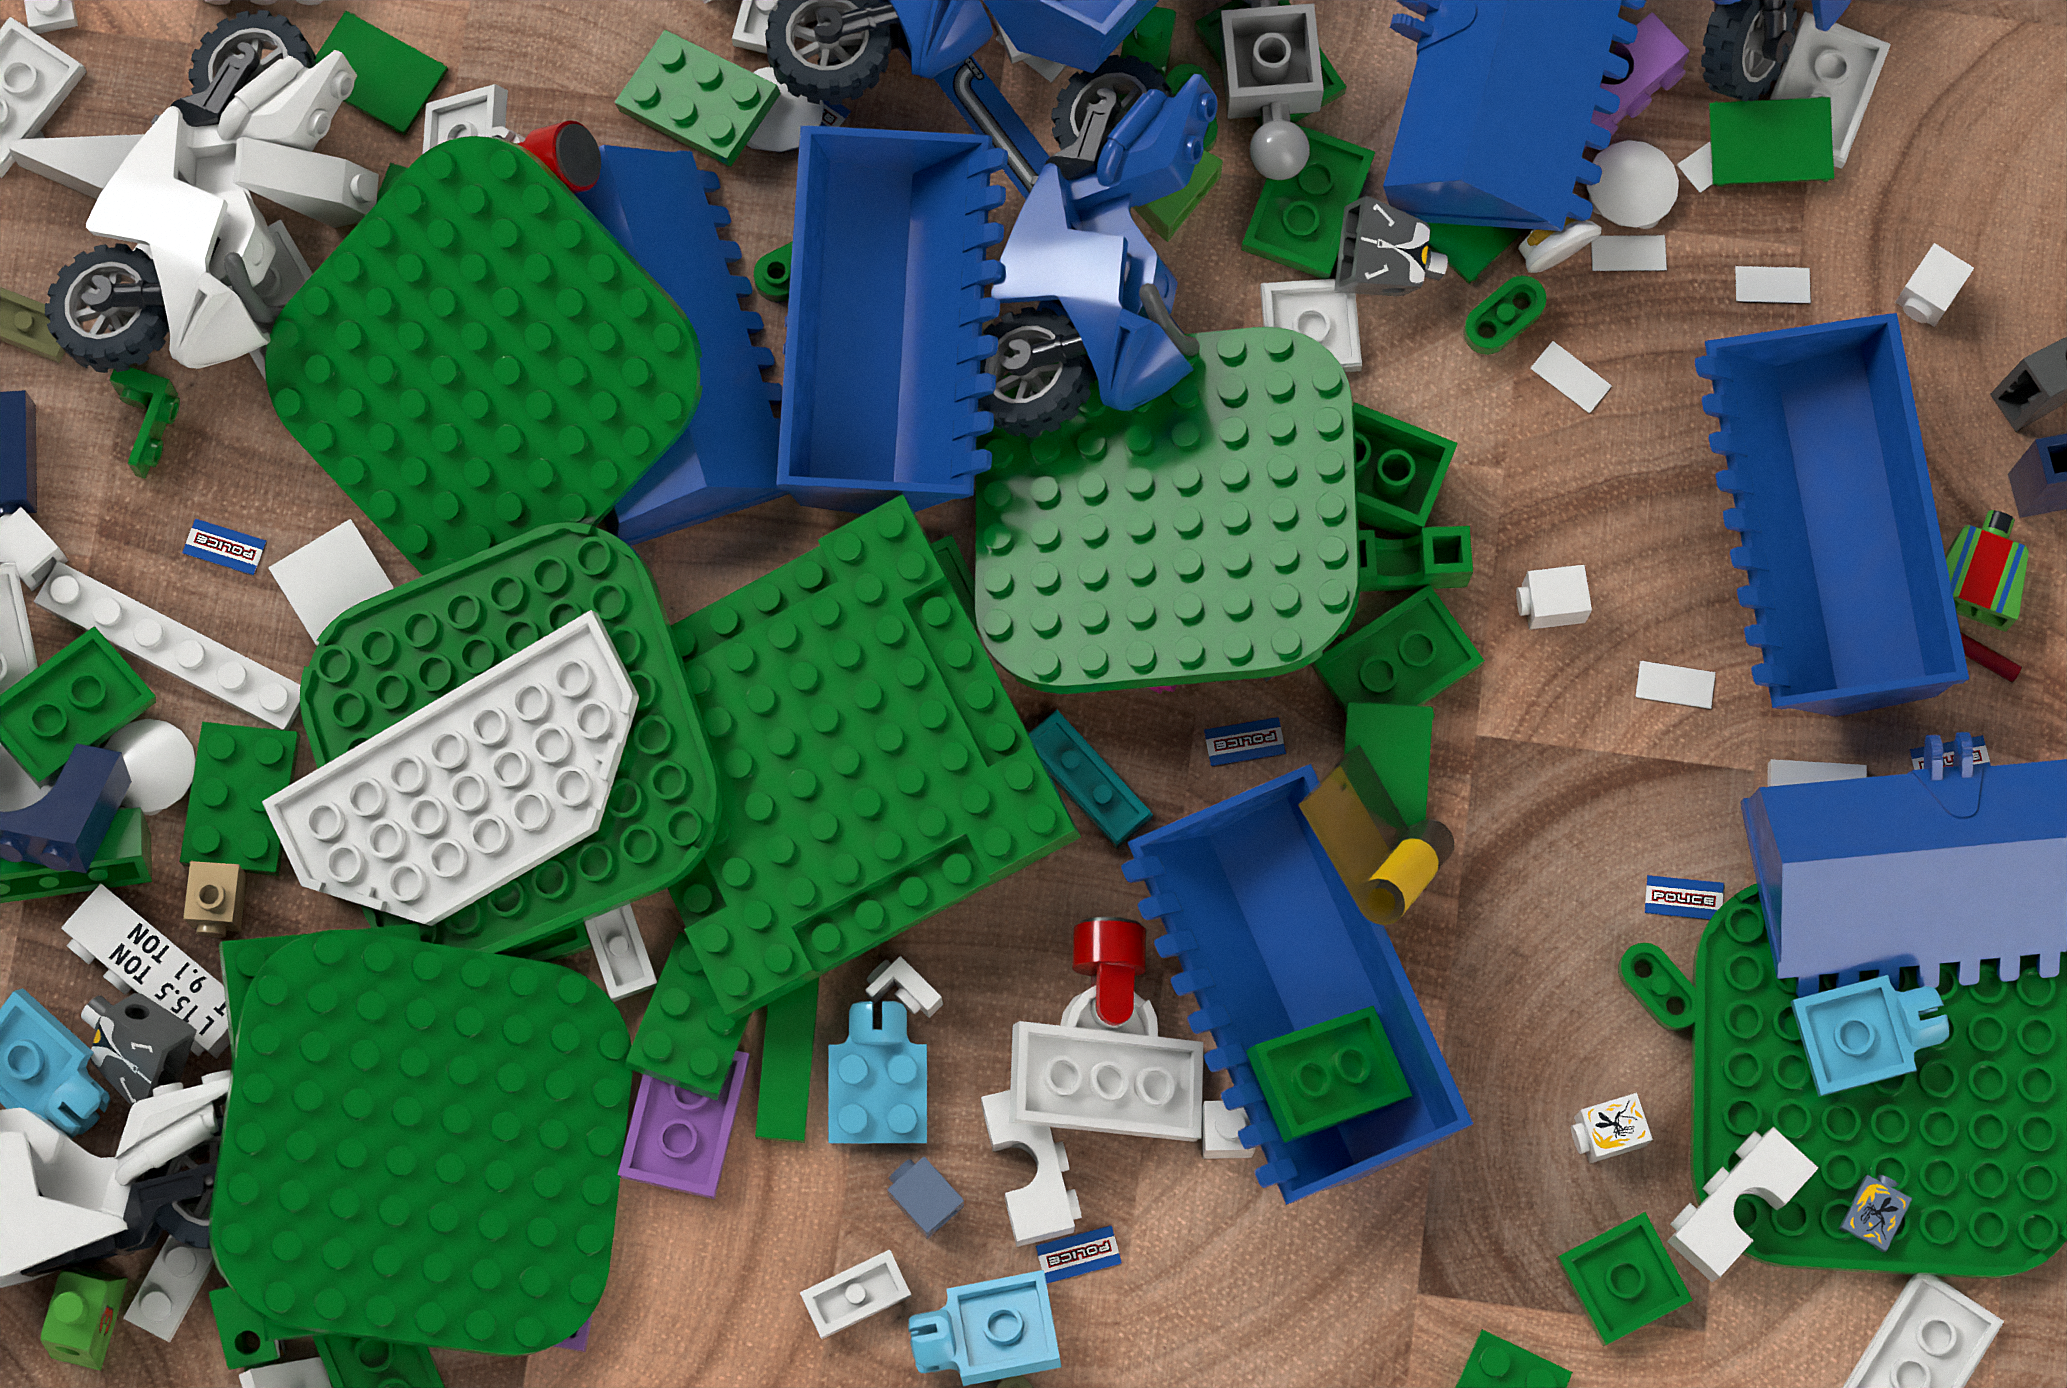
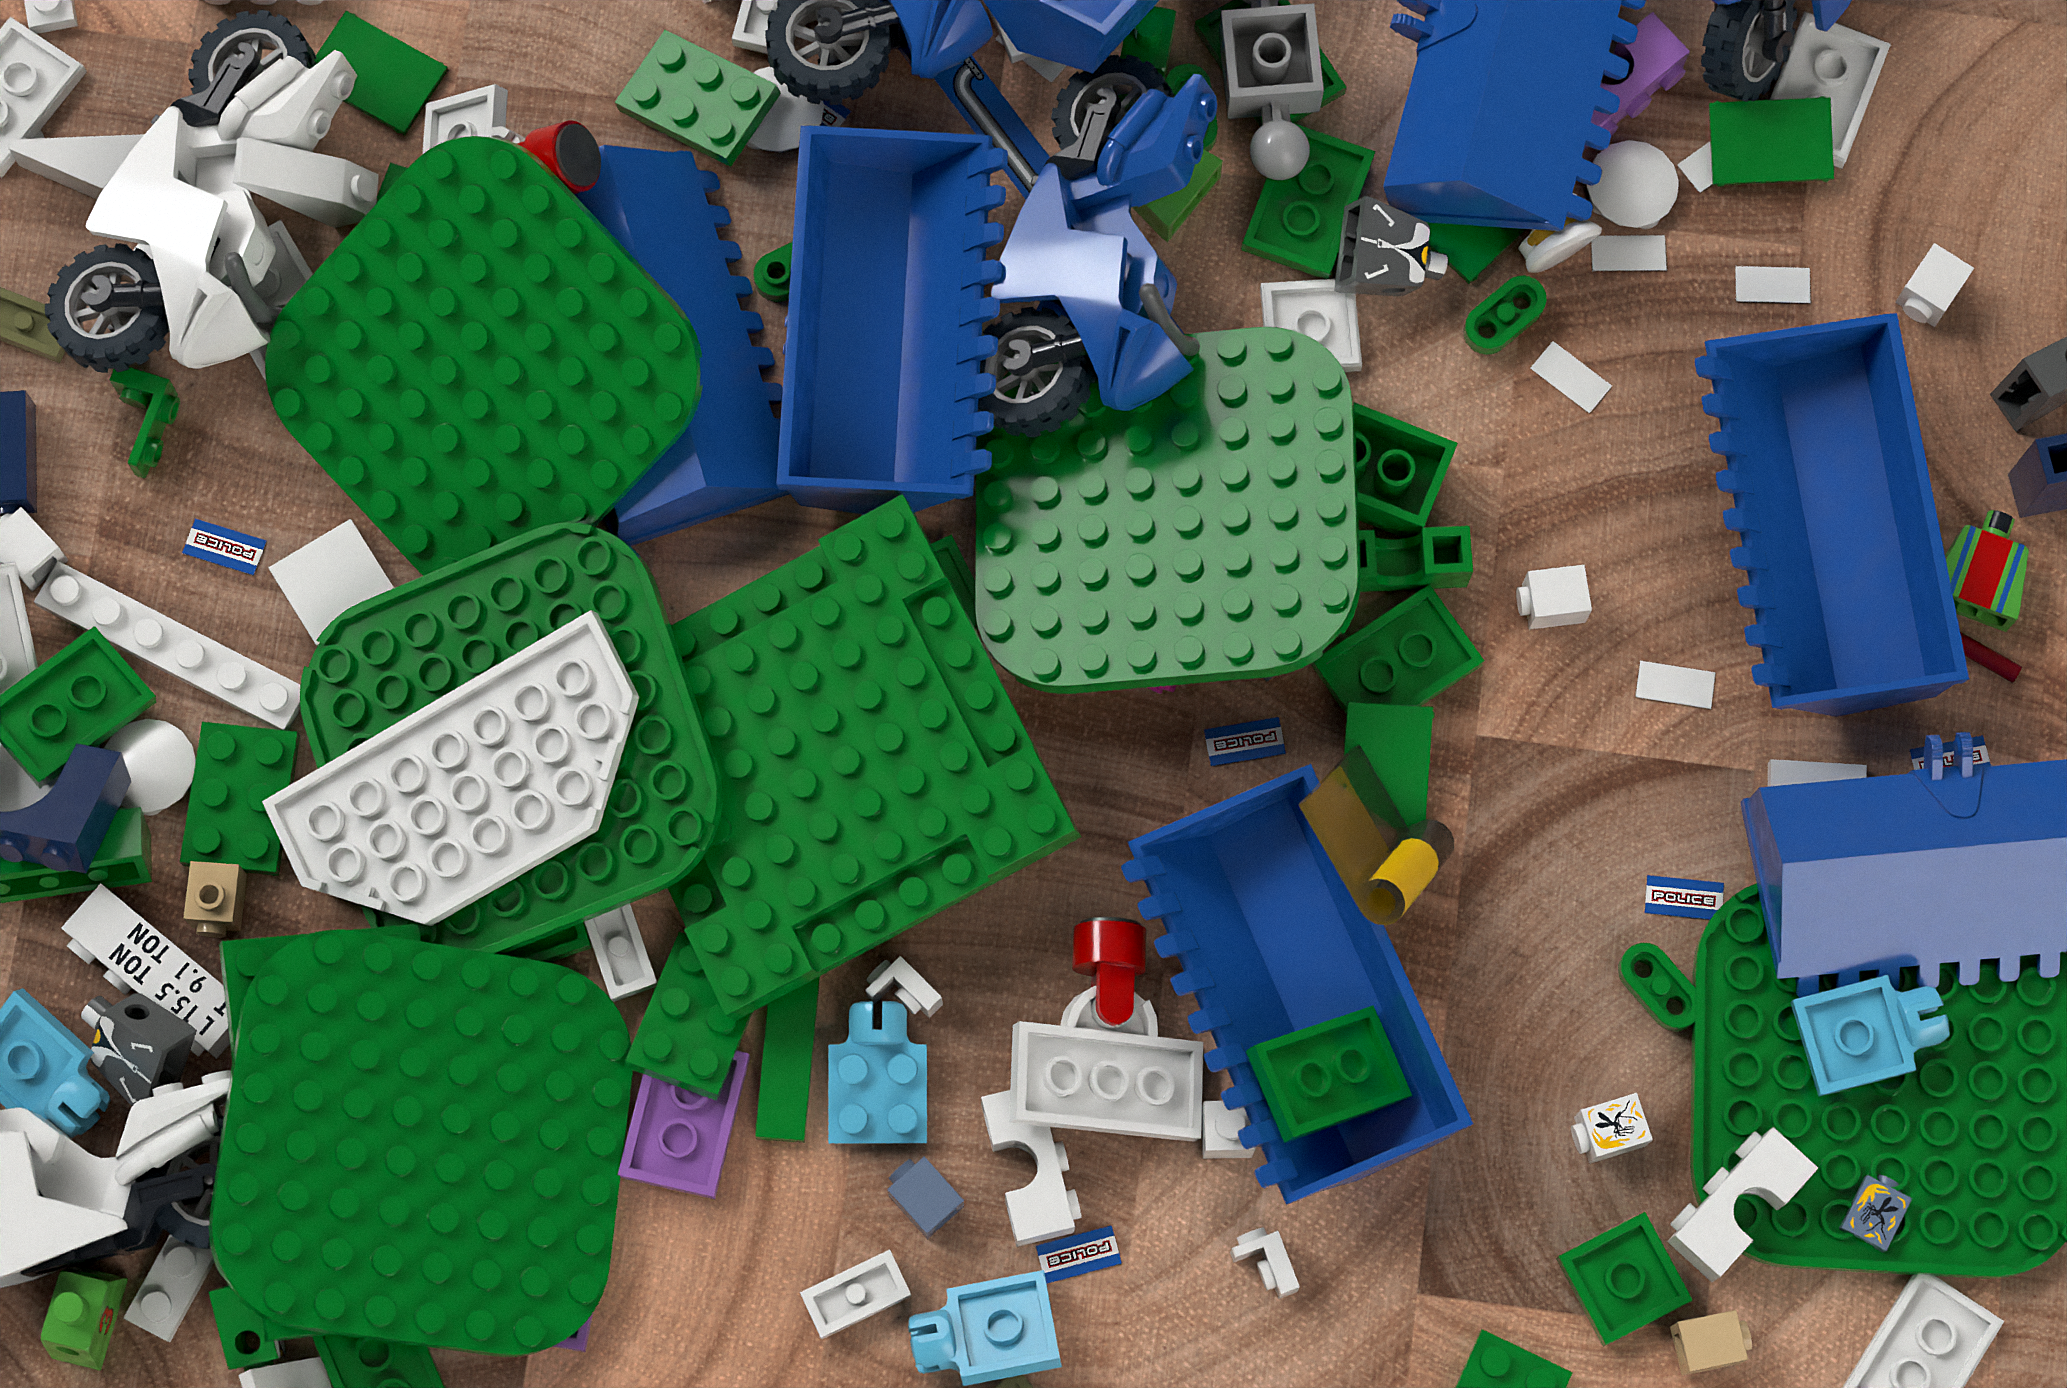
(1089, 780): teal tile -> none
(1276, 1267): none -> white bracket
(1711, 1342): none -> tan brick

